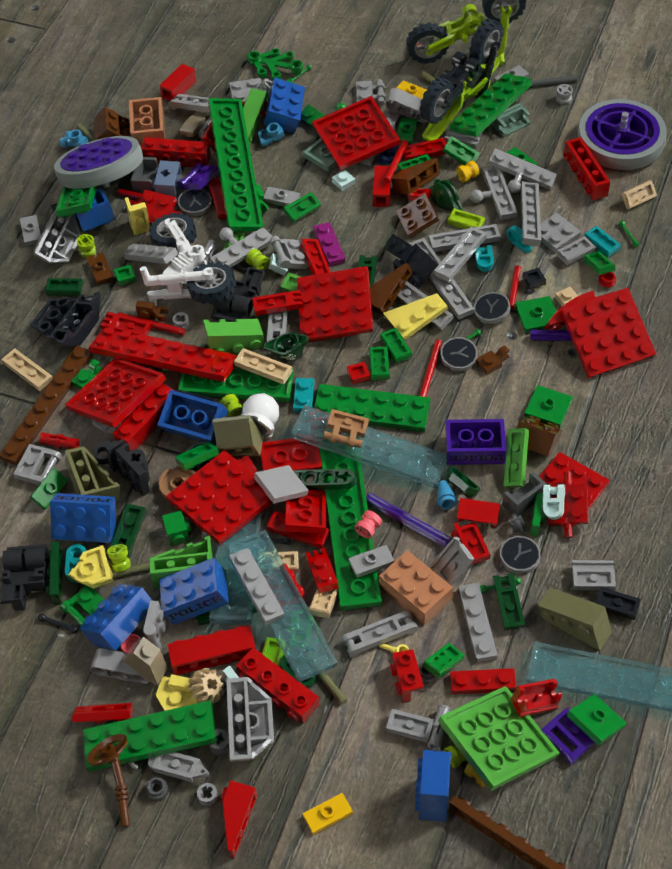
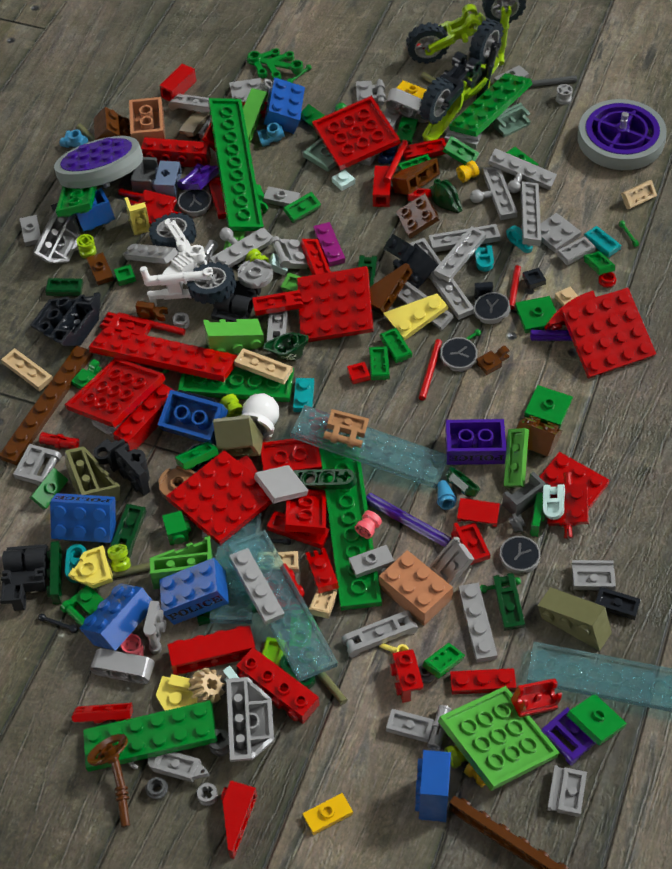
(146, 660): dark tan slope -> none
(255, 273): none -> light grey tile
(380, 407): green plate -> none
(464, 219): lime tile -> none
(482, 288): none -> black tile
(567, 791): none -> light grey plate
(586, 168): red brick -> none

